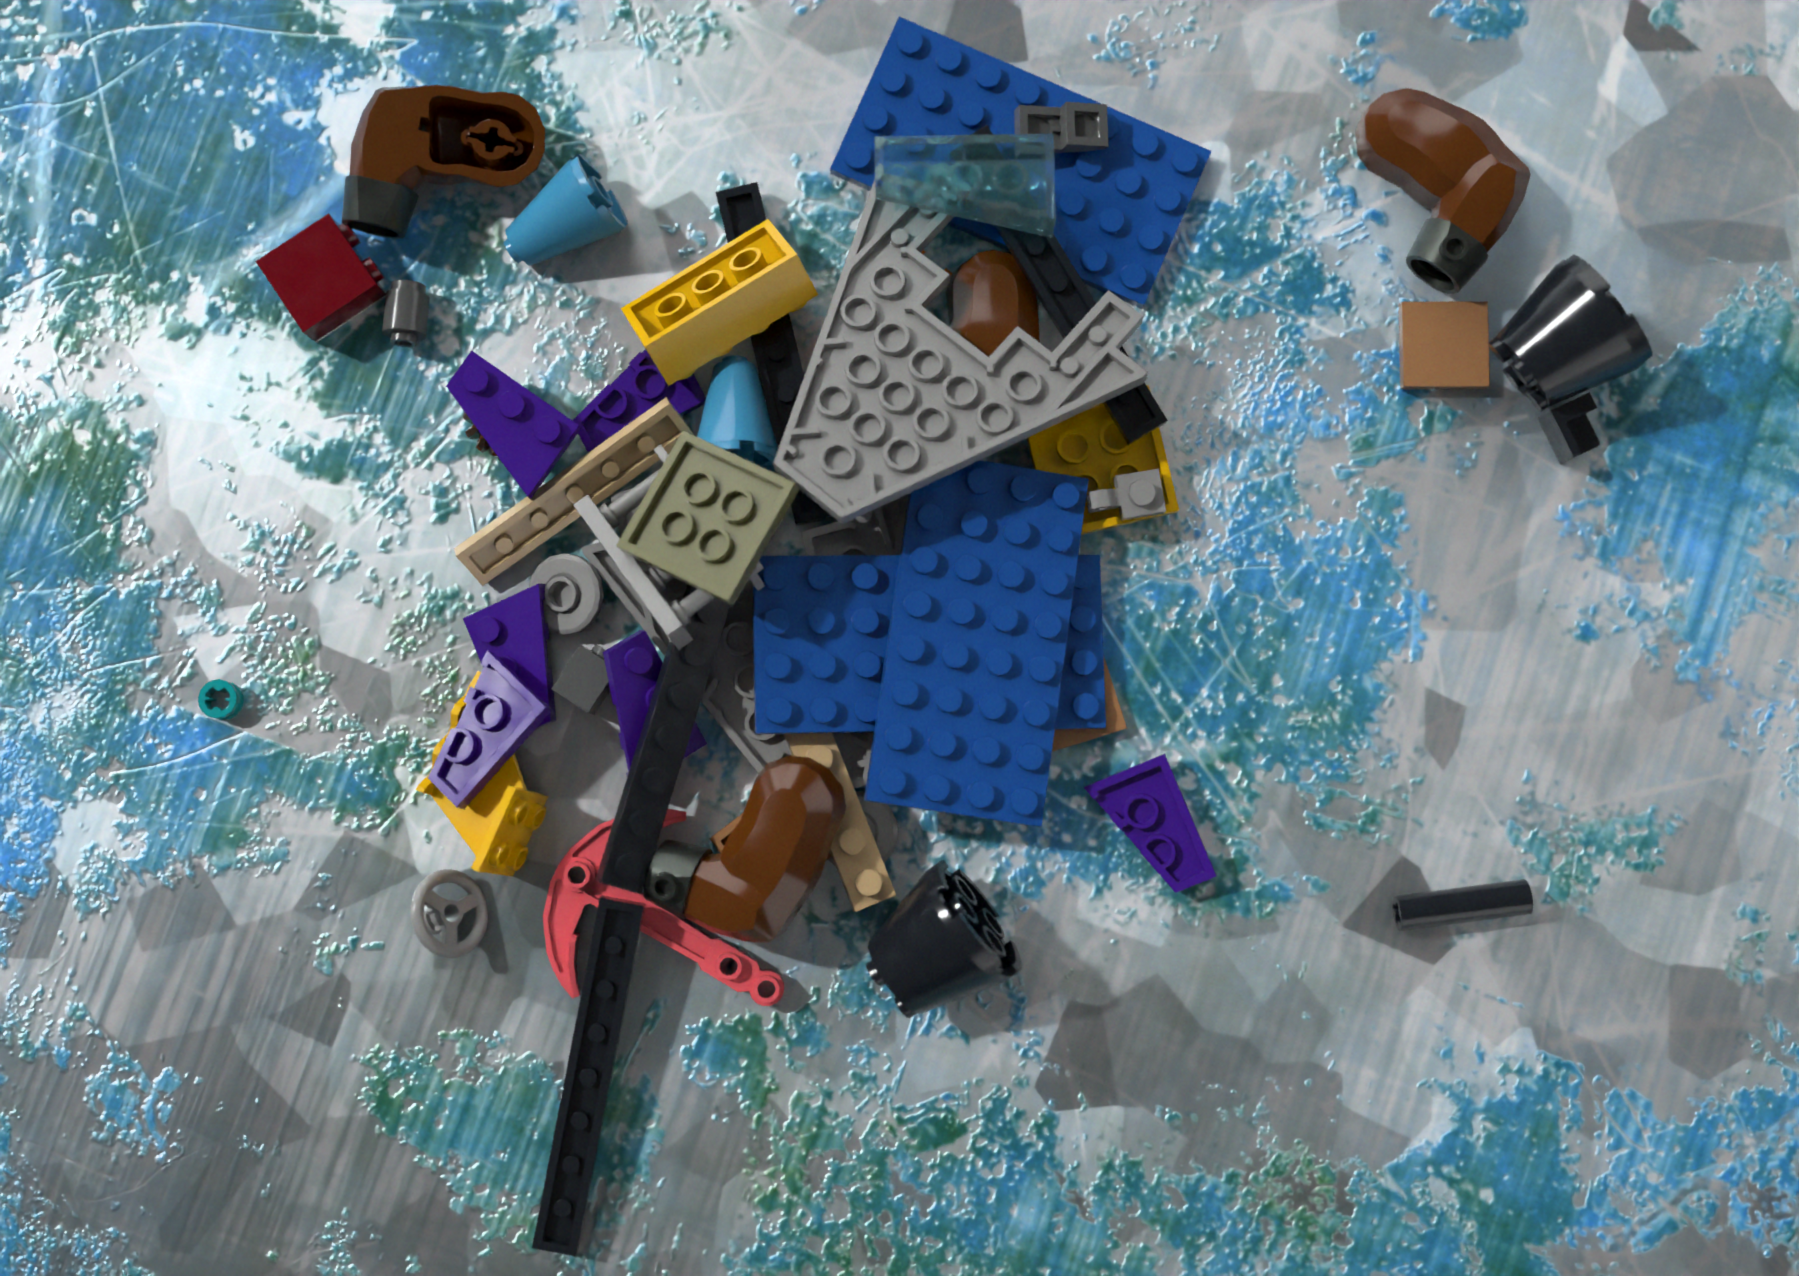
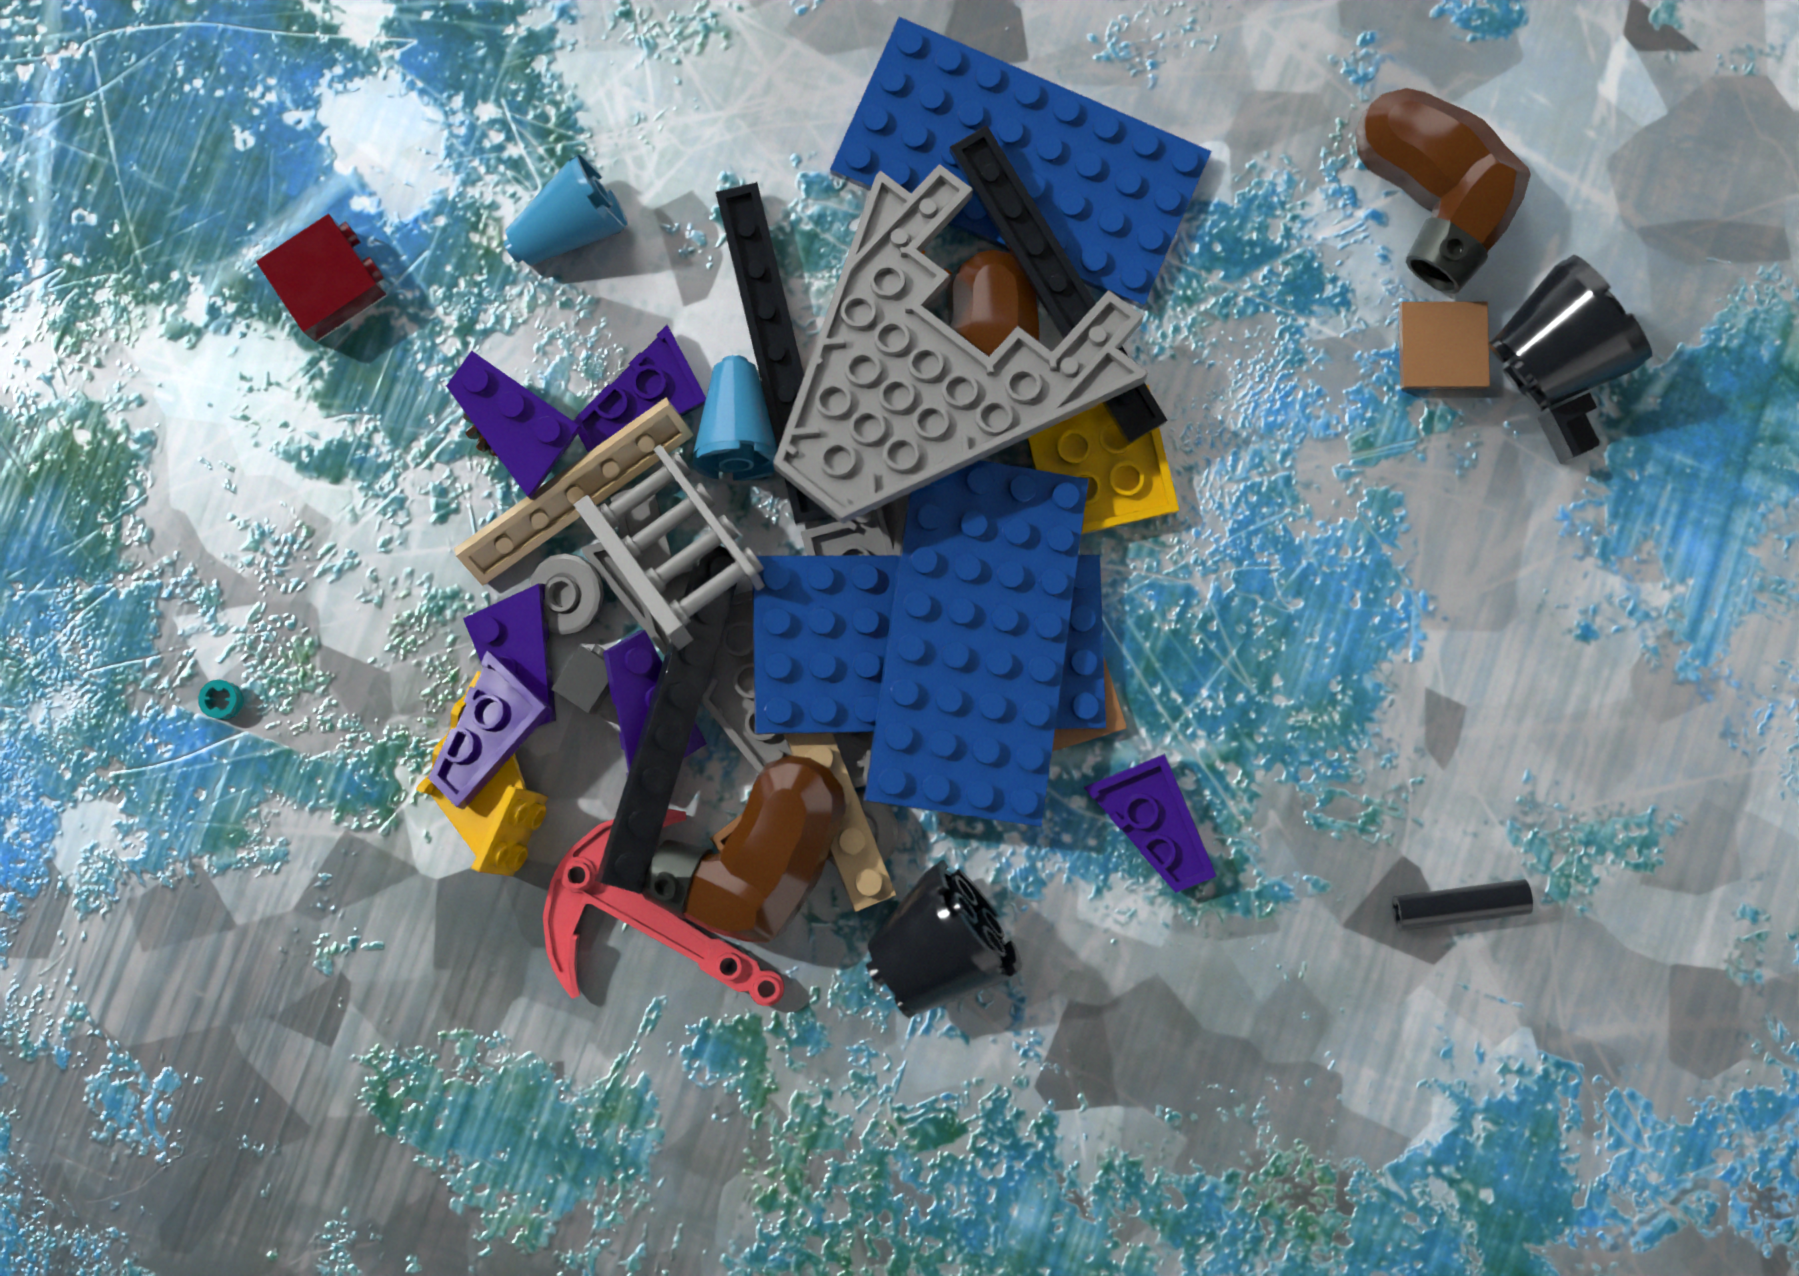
(406, 313): dark grey brick -> none
(429, 917): light grey piece -> none
(437, 138): reddish brown piece -> none
(588, 1075): black plate -> none
(708, 517): olive plate -> none
(720, 301): yellow slope -> none
(972, 177): clear light blue wedge -> none
(1074, 125): dark grey slope -> none
(1134, 494): light grey plate -> none

